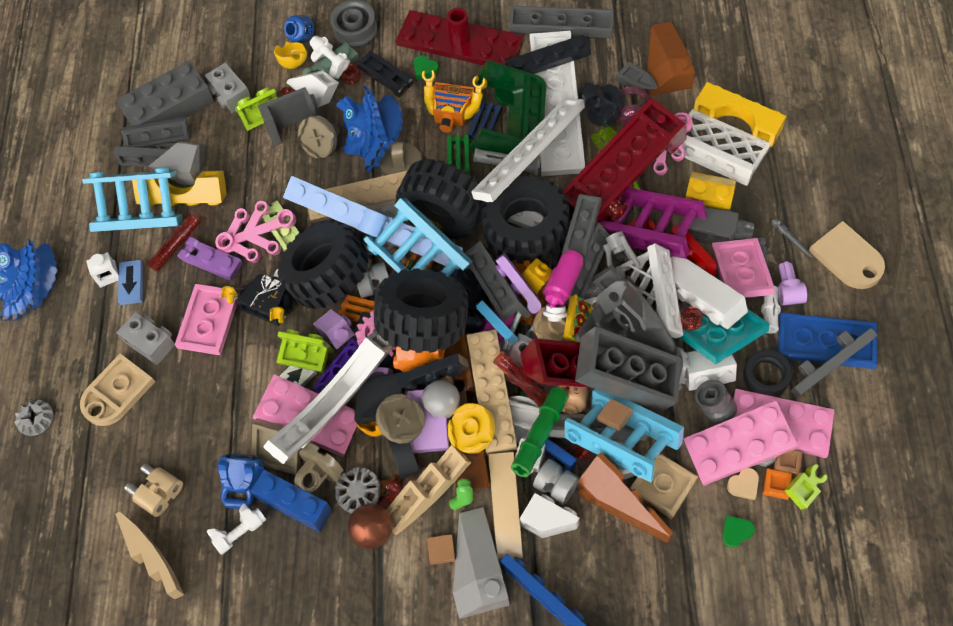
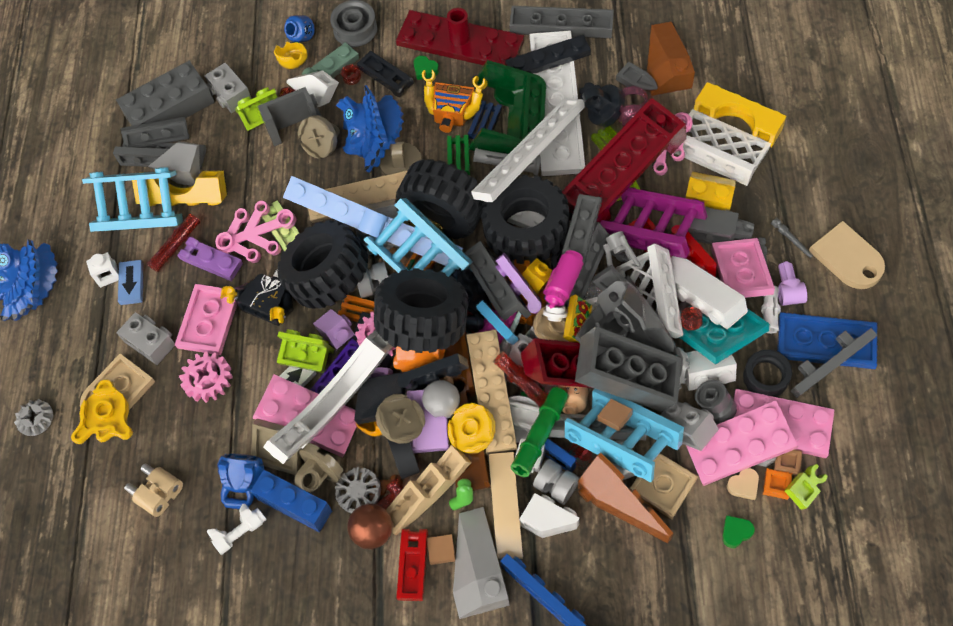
(103, 415): none -> yellow tile
(144, 550): tan slope -> none
(206, 379): none -> bright pink gear
(324, 48): white piece -> none
(412, 565): none -> red plate
(616, 210): clear red bush -> none
(697, 424): none -> light grey brick

